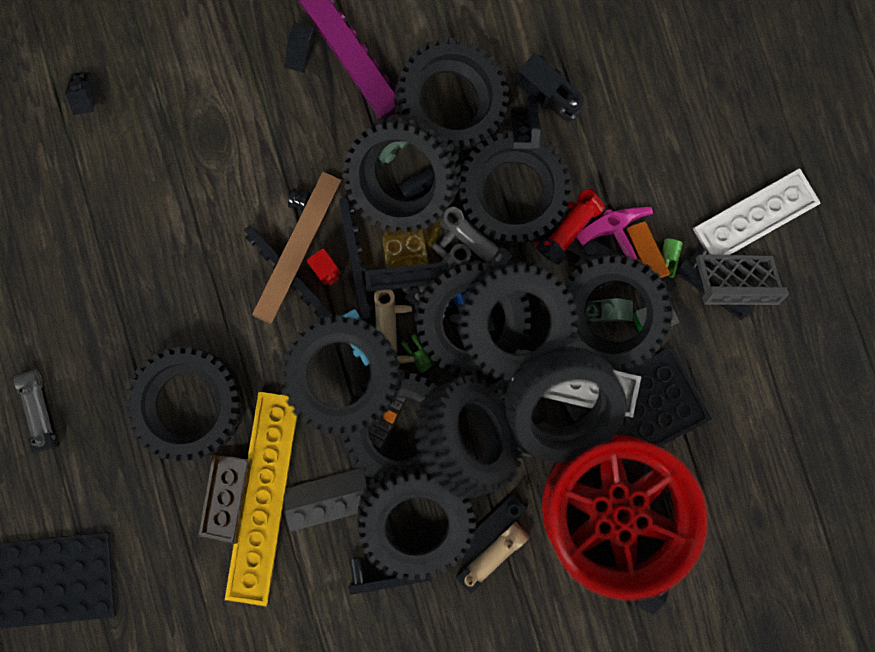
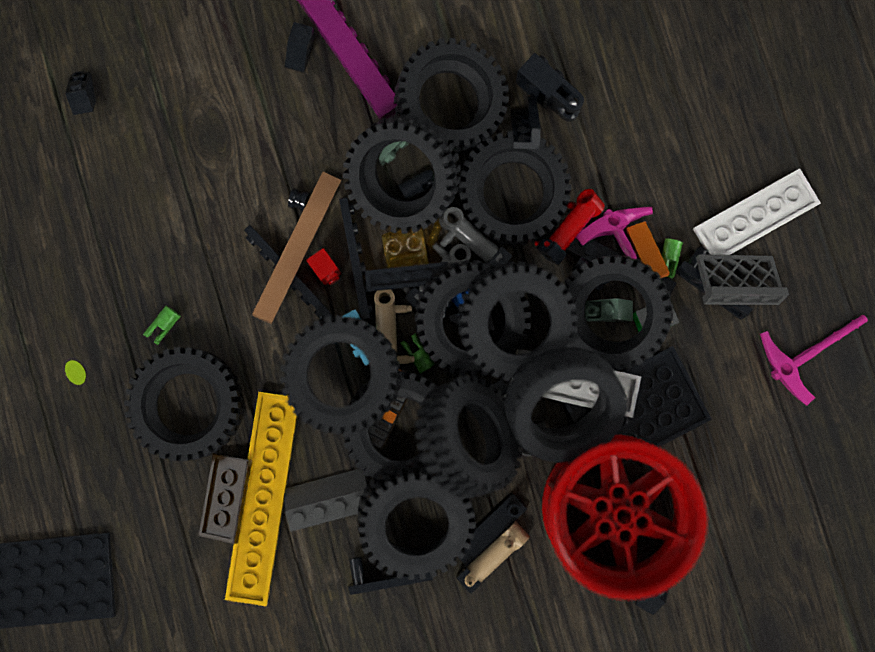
(29, 387): dark grey piece -> none
(75, 372): none -> lime sticker
(165, 321): none -> bright green hinge
(786, 368): none -> dark pink piece

